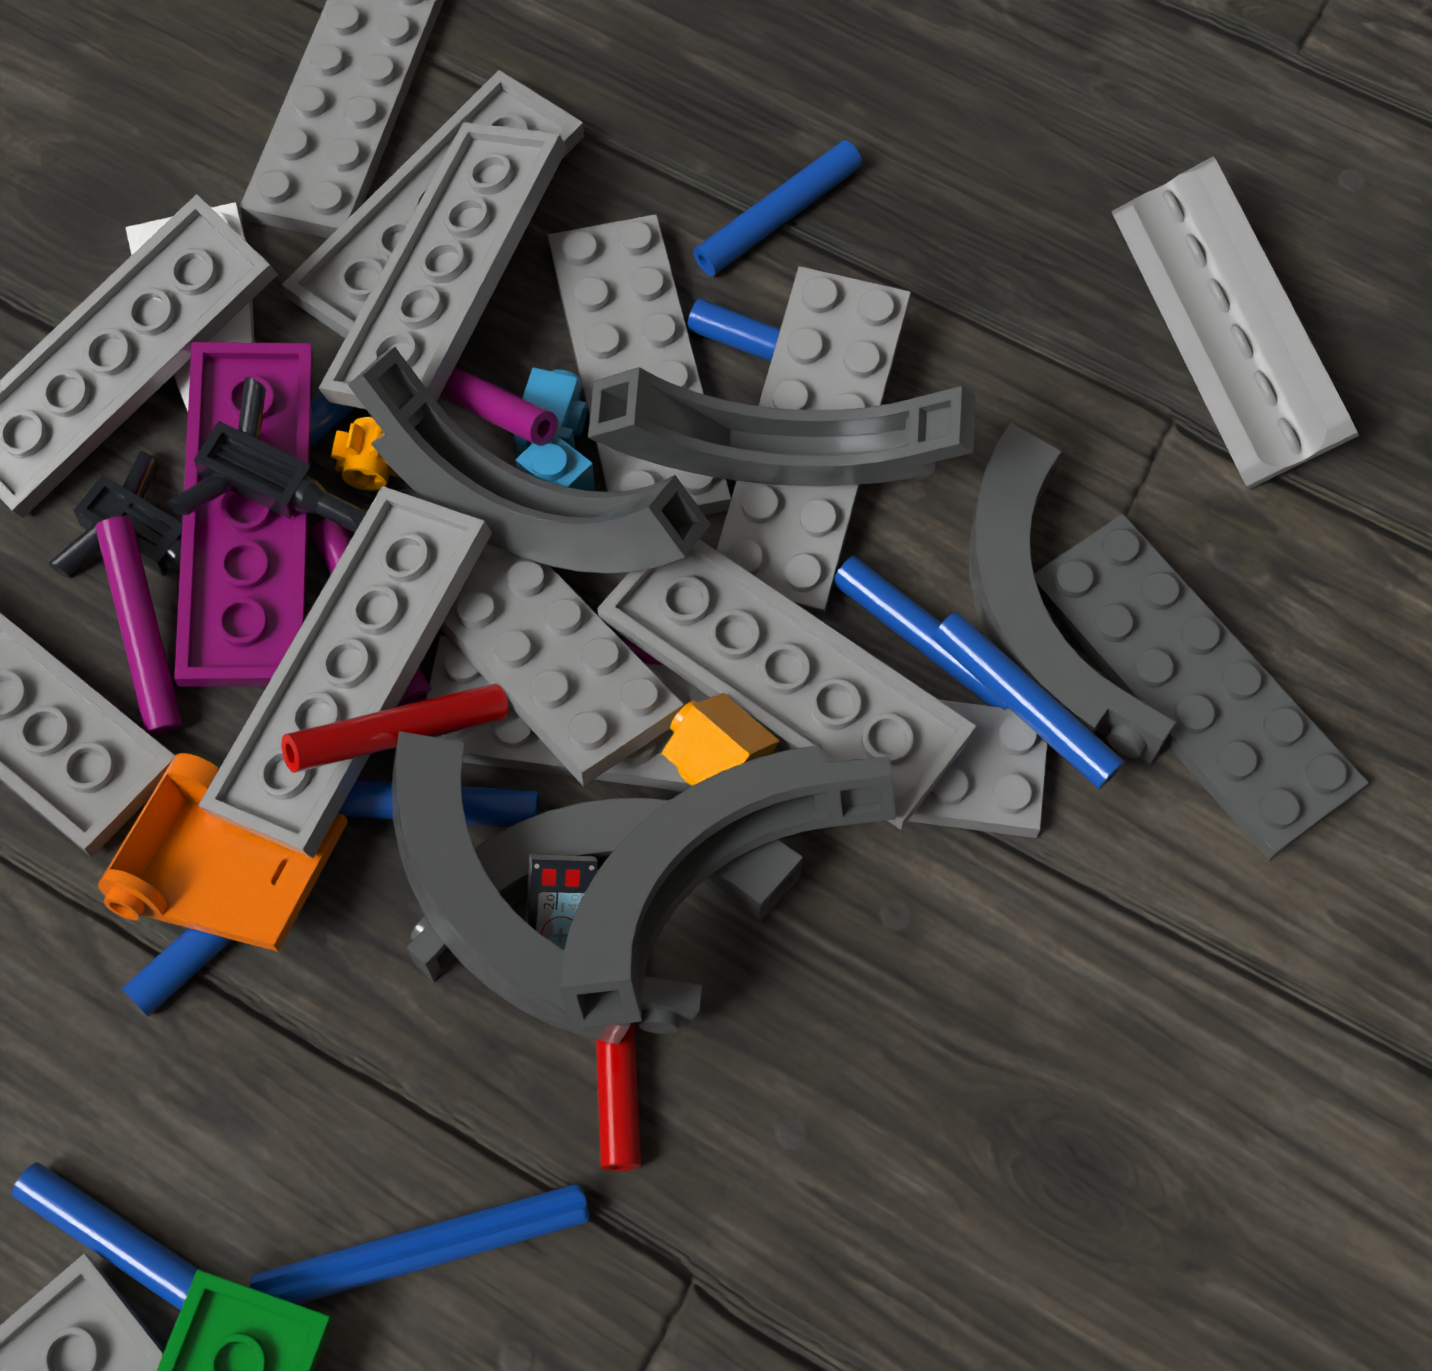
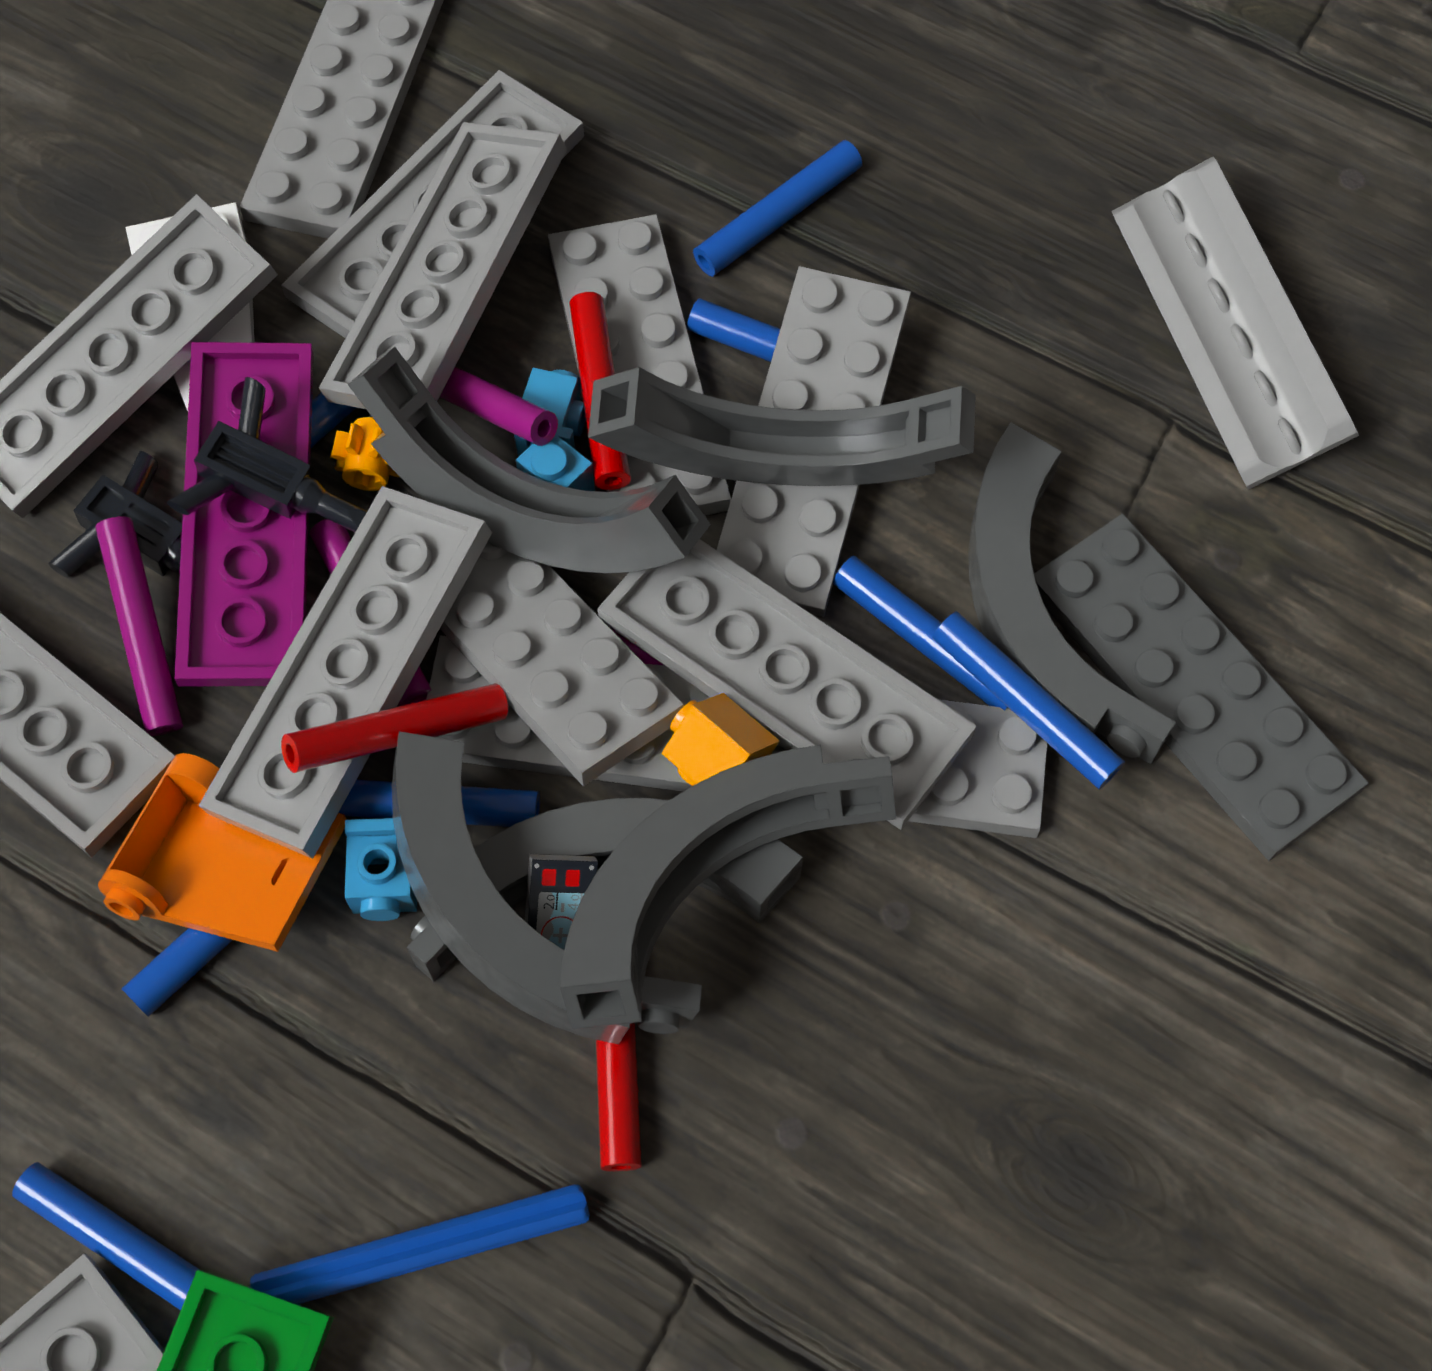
(376, 895): none -> dark azure brick
(594, 363): none -> red piece

